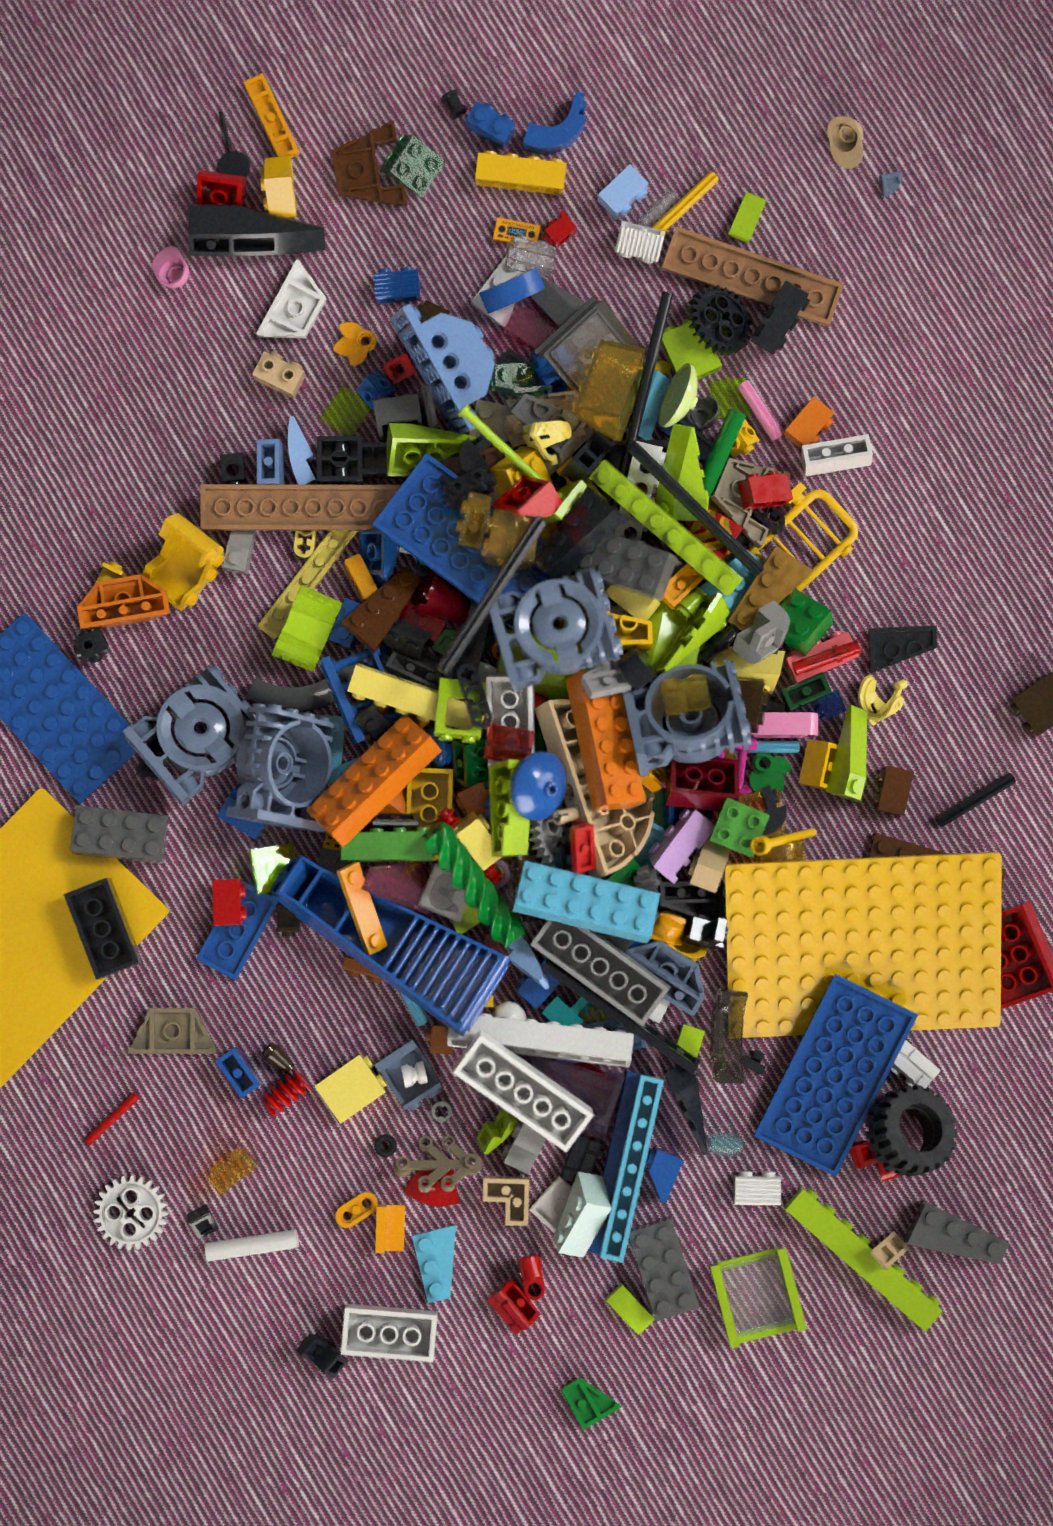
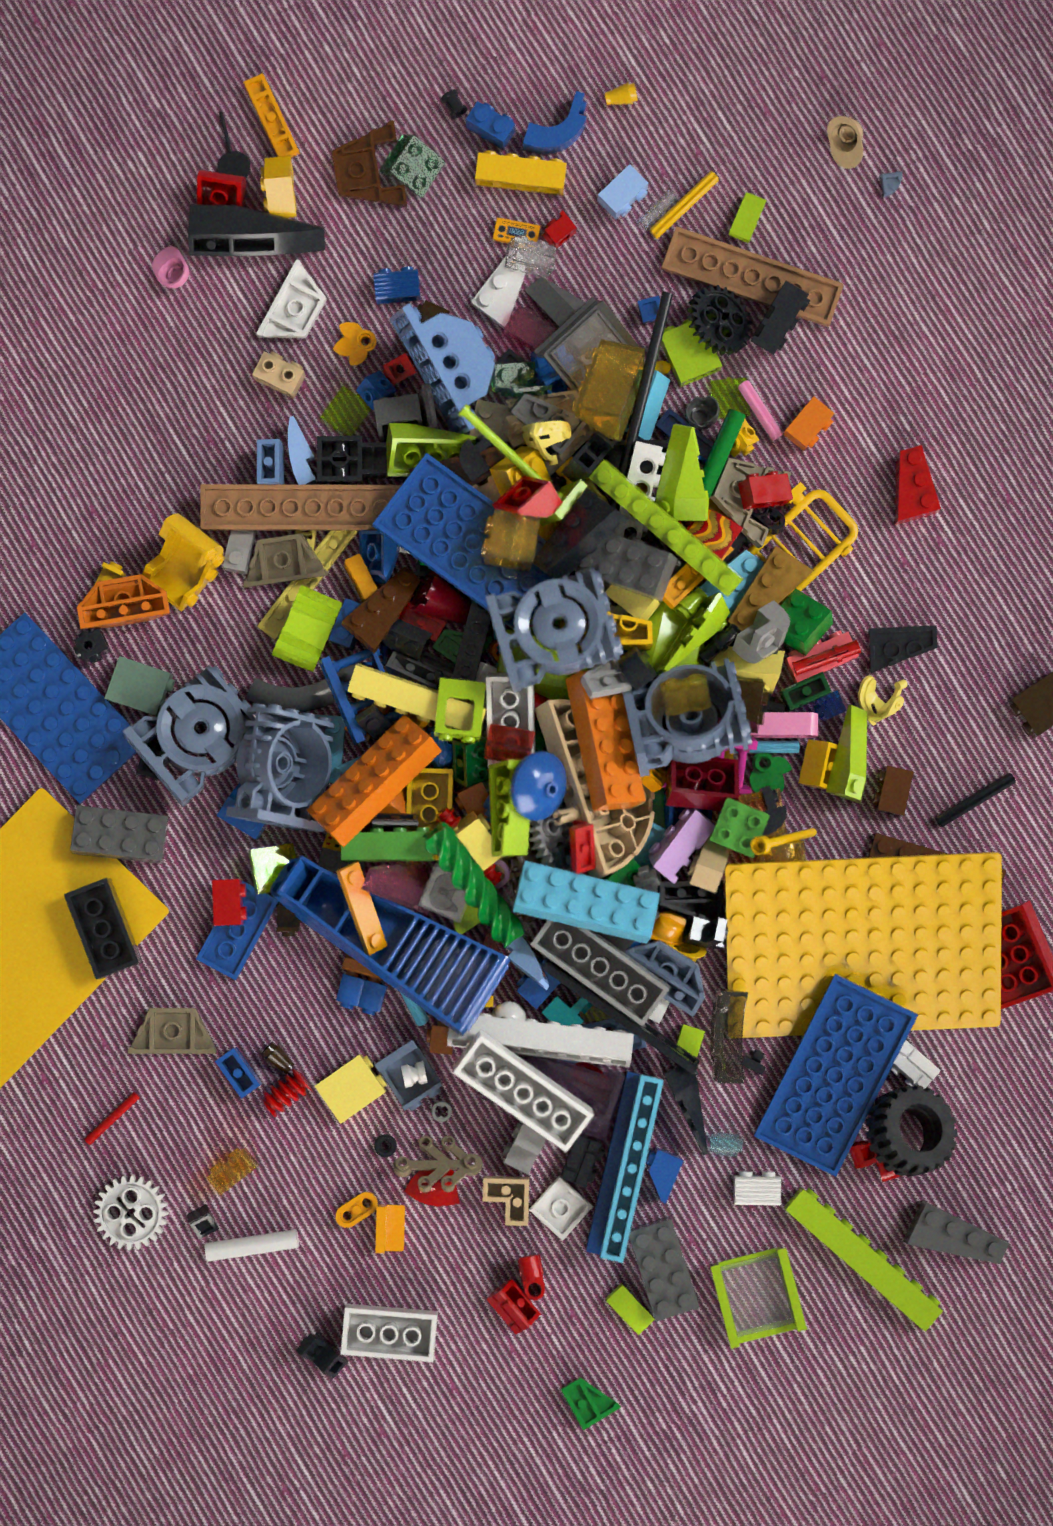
(139, 686): none -> sand green panel
(230, 460): black brick -> none
(283, 561): none -> dark tan wing
(361, 993): none -> blue brick
(435, 1260): medium azure wing -> none
(458, 489): black brick -> none
(474, 679): black beam -> none
(475, 519): clear yellow brick -> none
(491, 595): black axle -> none
(496, 1132): lime slope -> none
(512, 290): blue brick -> none
(583, 1215): light aqua wedge -> none
(622, 95): none -> yellow cone
(639, 242): white brick -> none
(648, 309): none -> blue plate
(679, 396): yellowish green dish -> none
(696, 509): black axle -> none
(836, 455): white brick -> none
(889, 1250): tan slope -> none
(914, 487): none -> red wedge

